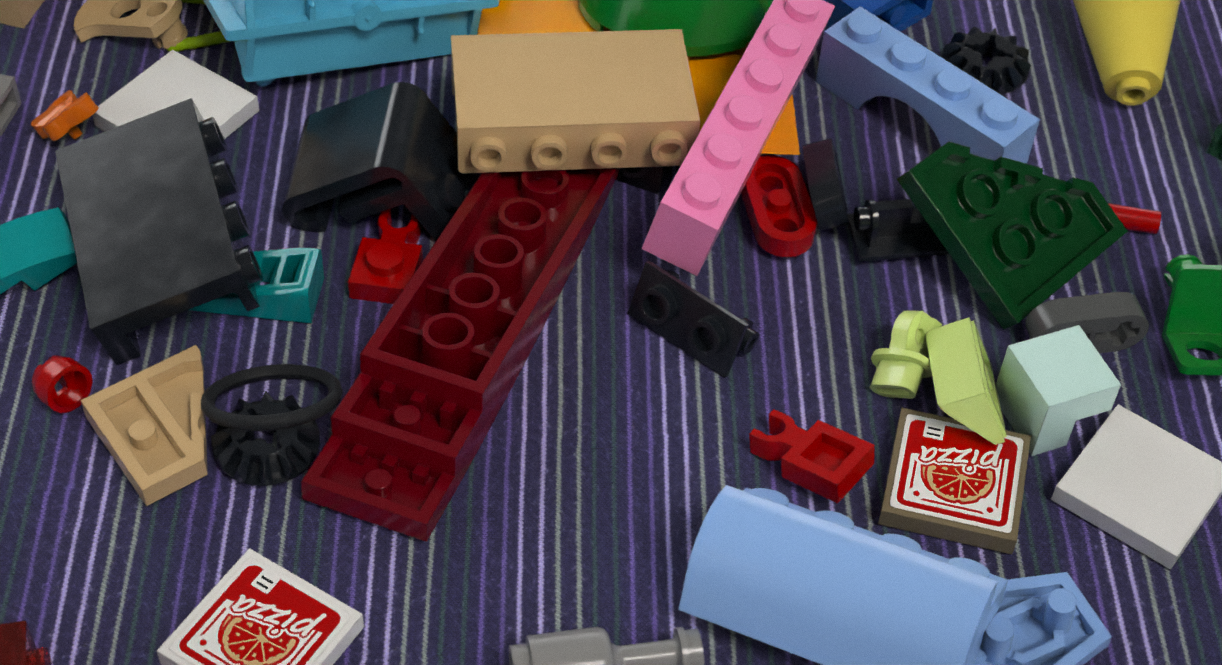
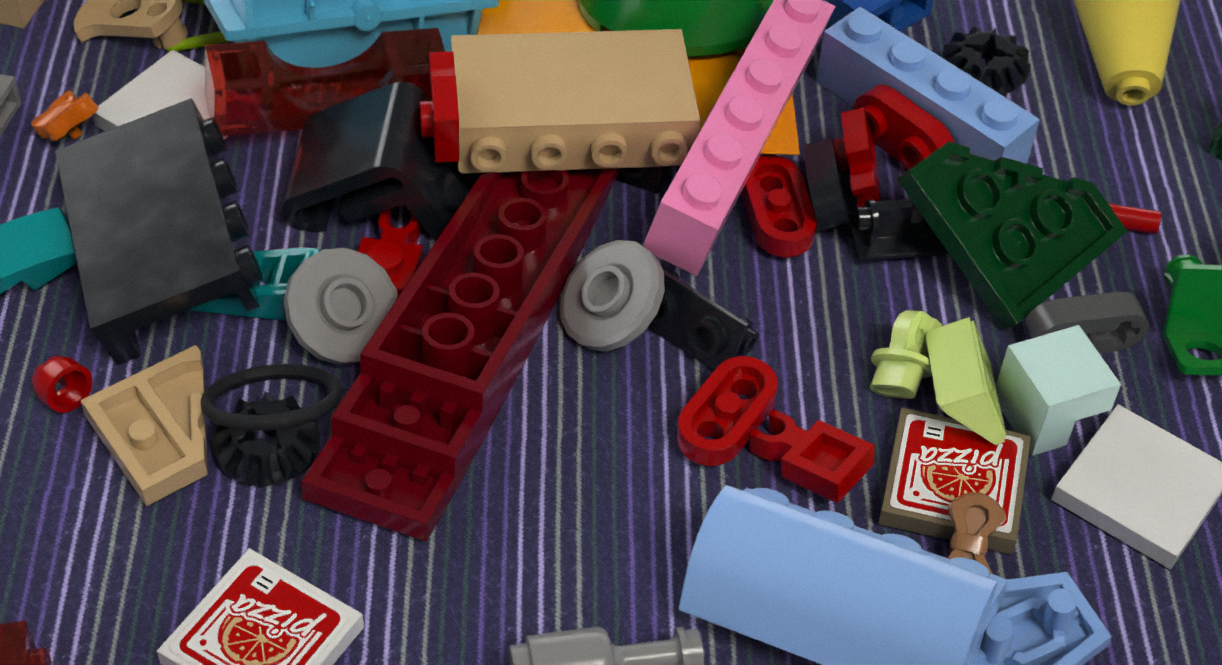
(260, 93): none -> clear red arch
(337, 303): none -> light grey wheel
(441, 115): none -> red plate
(612, 295): none -> light grey wheel
(721, 414): none -> red plate
(858, 155): none -> red plate
(901, 125): none -> red plate
(974, 520): none -> medium nougat piece

